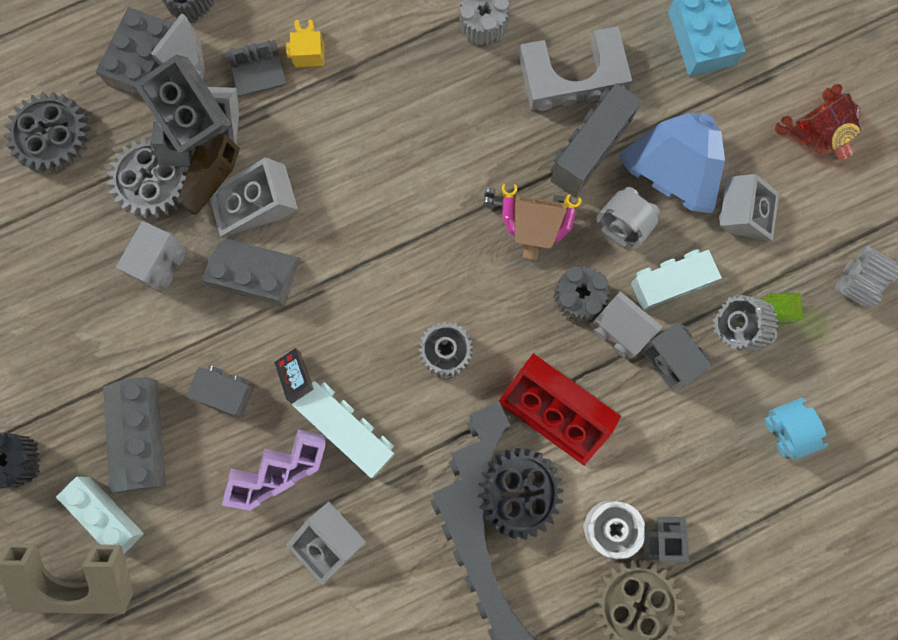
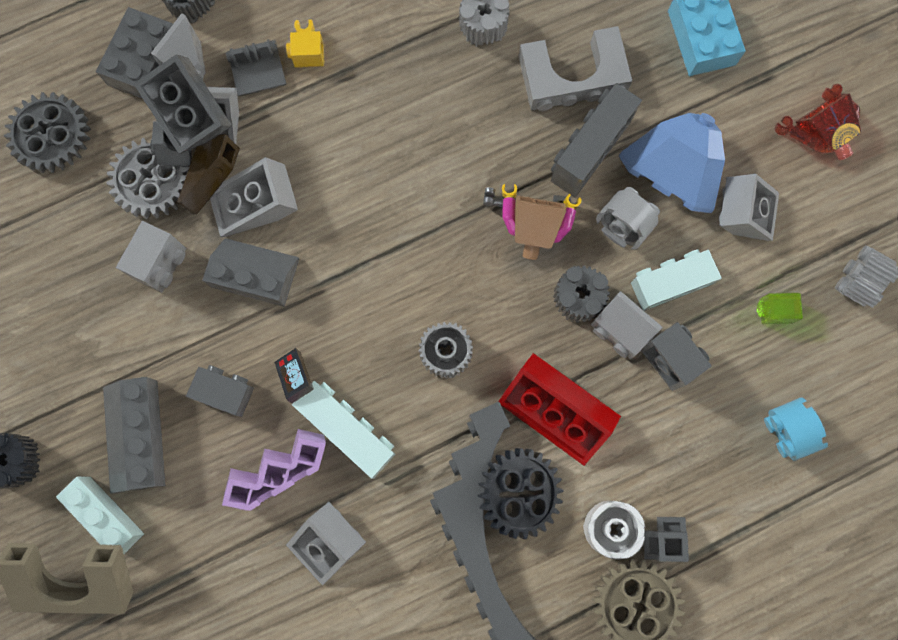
(746, 323): light grey brick -> none

